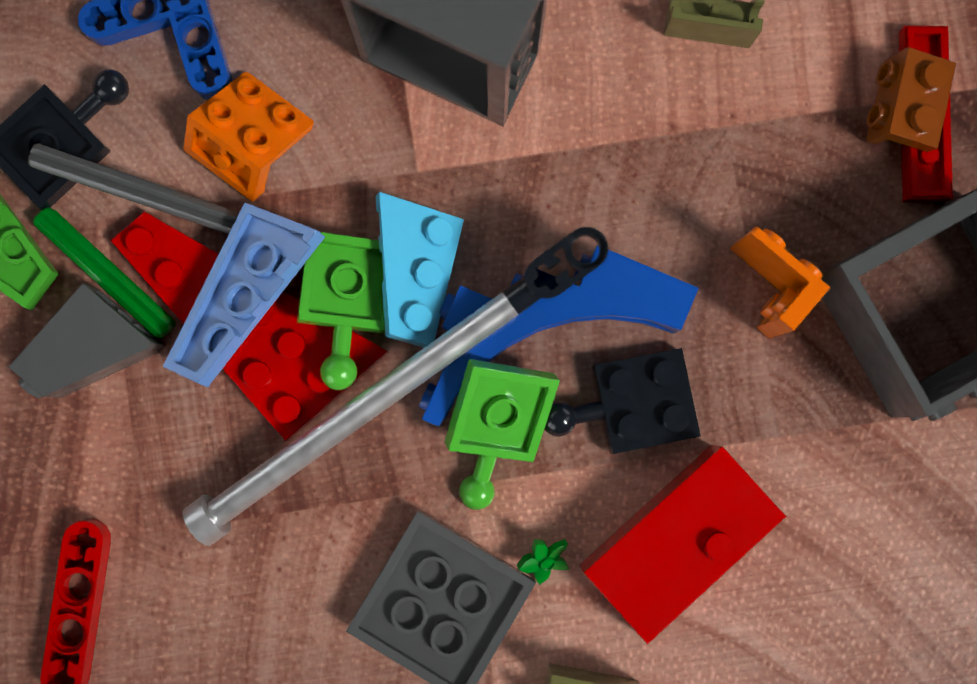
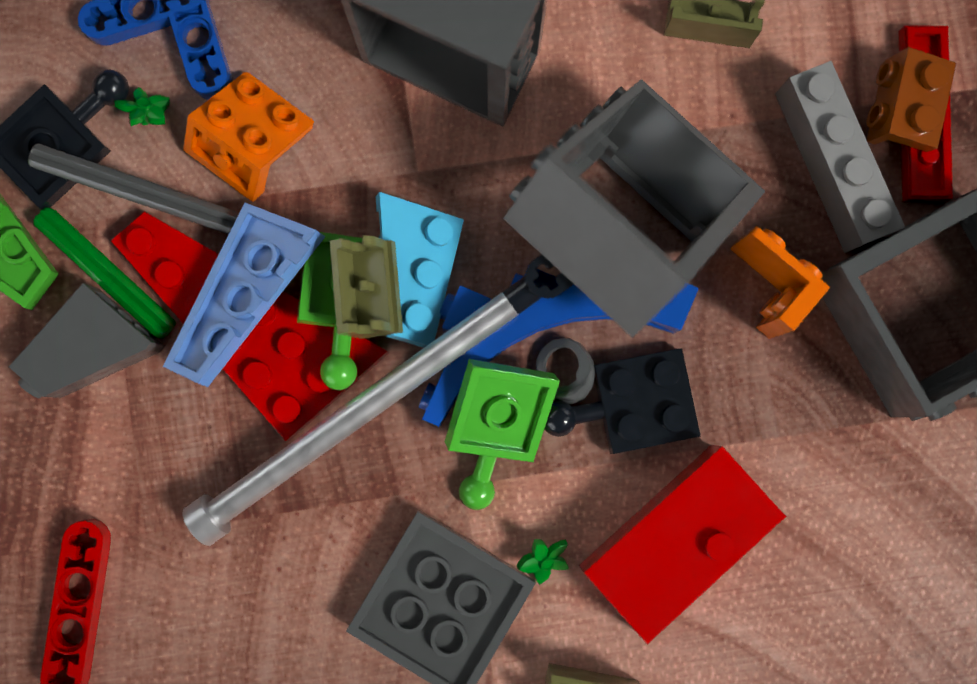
(144, 109): none -> green plant
(366, 287): none -> olive hinge
(585, 374): none -> dark grey piece
(668, 167): none -> dark grey window
(838, 157): none -> light grey brick

